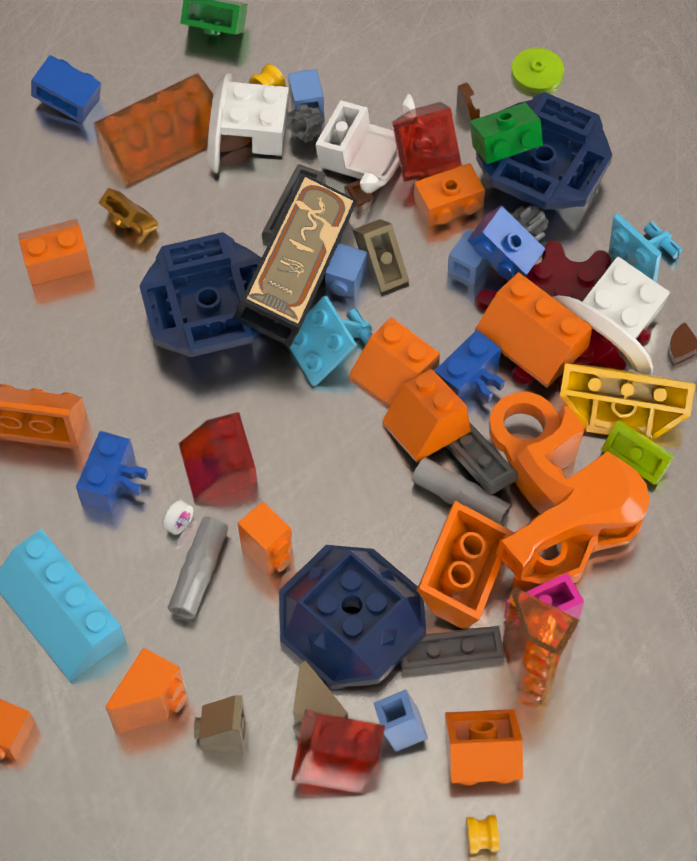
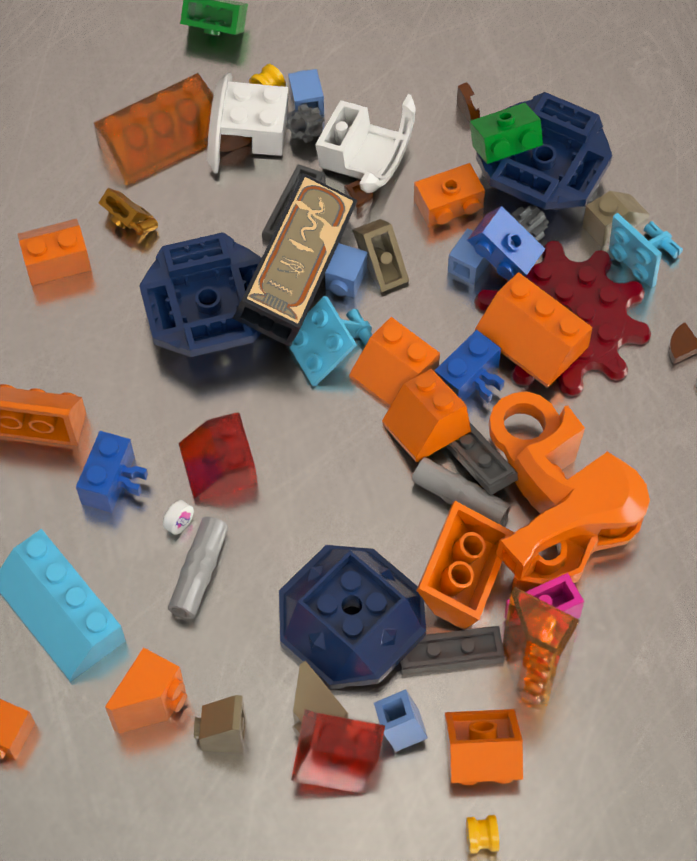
(66, 88): blue brick -> none
(266, 539): orange brick -> none
(426, 141): clear red slope -> none
(537, 70): lime piece -> none
(600, 214): none -> dark tan slope
(621, 308): white piece -> none
(638, 452): lime plate -> none
(639, 400): yellow wedge -> none

